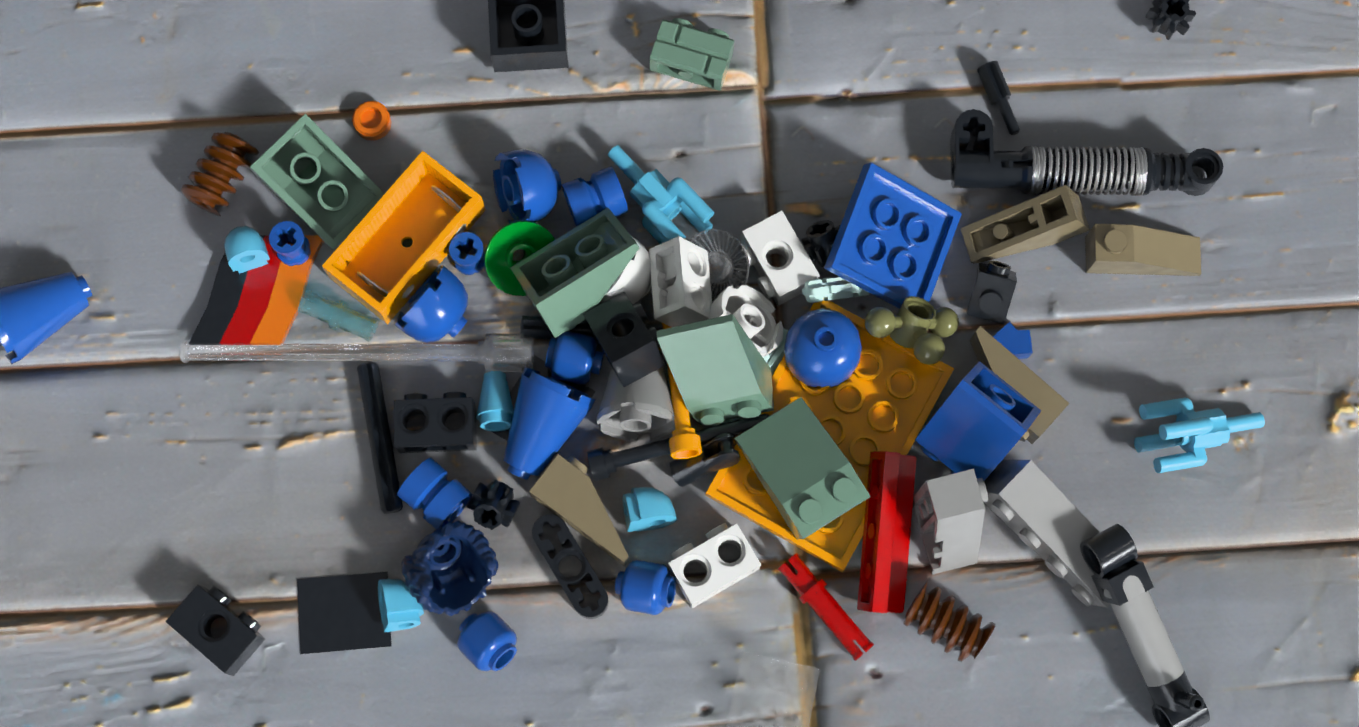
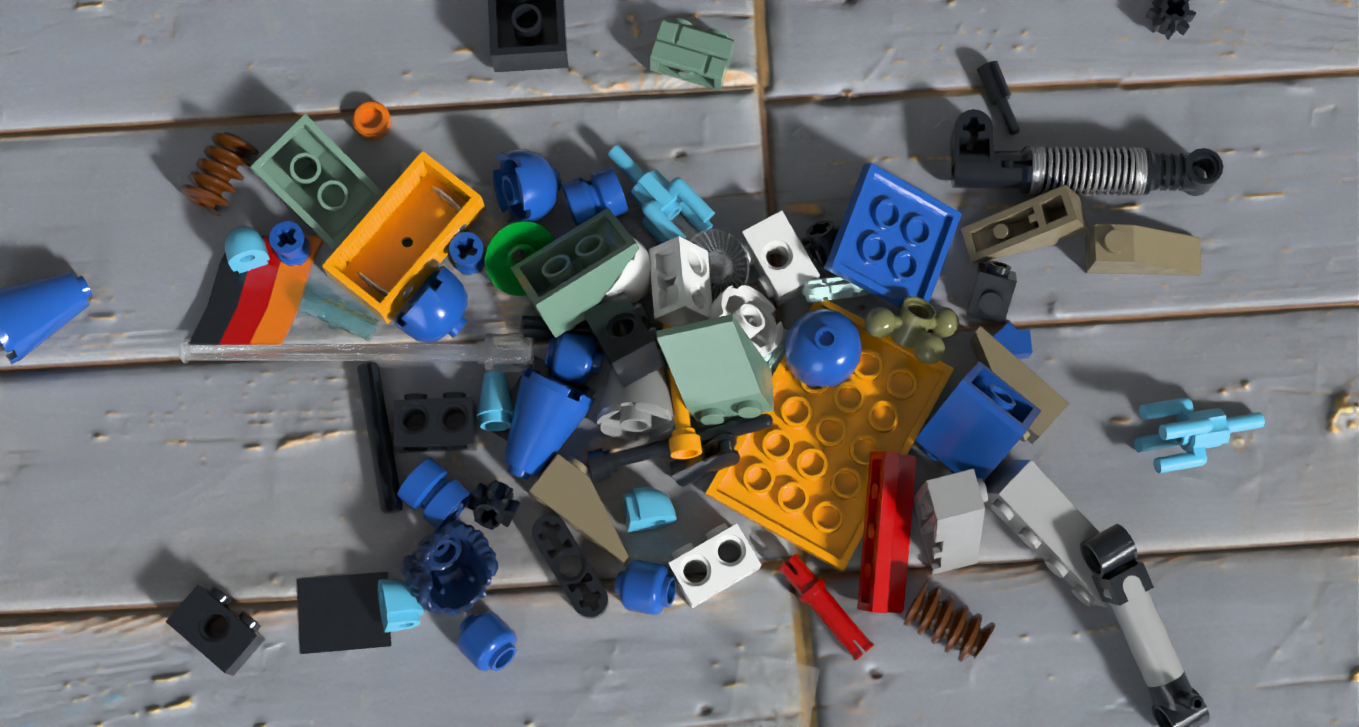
(802, 468): sand green slope -> none

